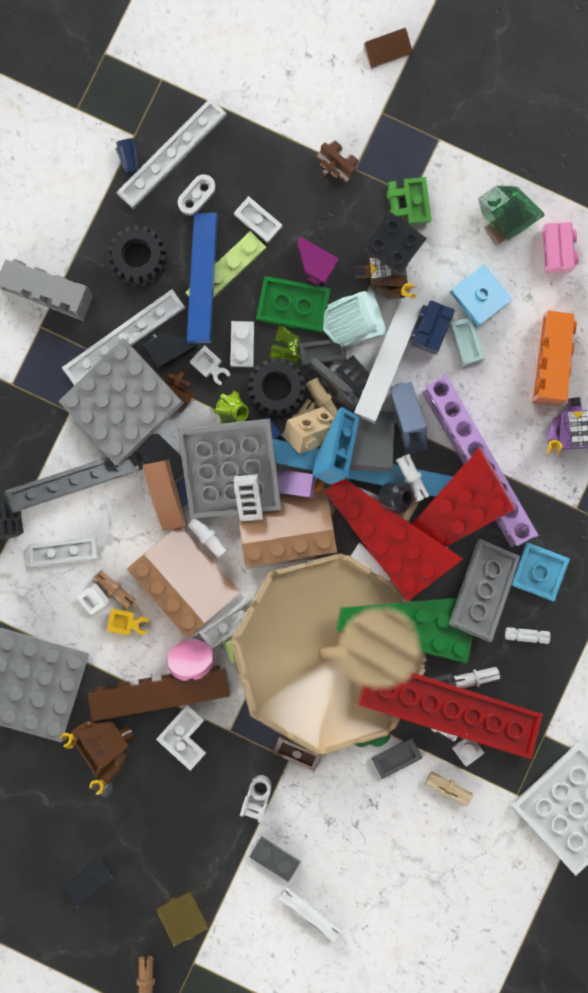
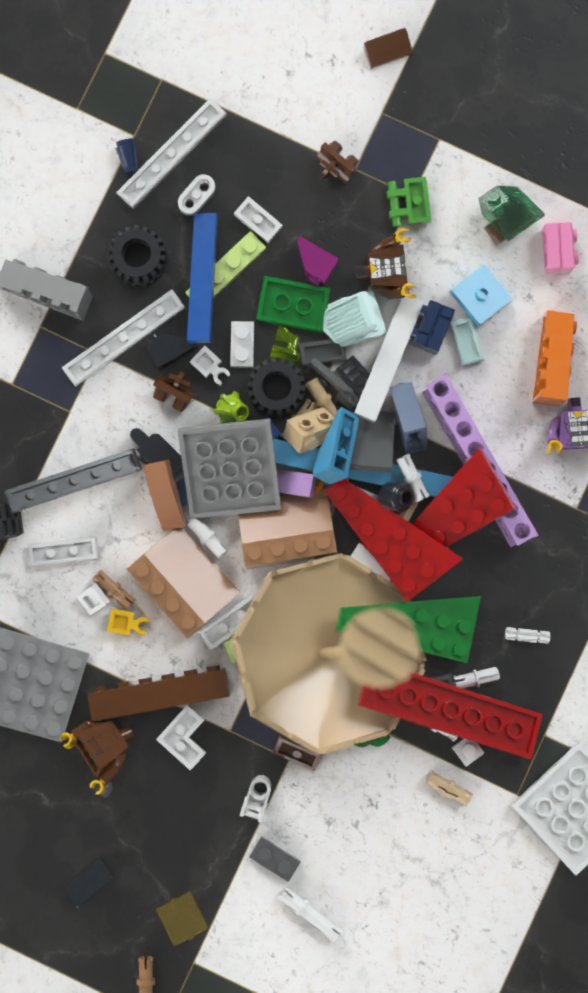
(121, 402): light grey plate -> none
(190, 660): bright pink tile -> none
(247, 480): white slope -> none
(394, 243): black hinge -> none
(396, 758): dark grey tile -> none
(484, 590): light grey tile -> none
(540, 571): medium azure plate -> none

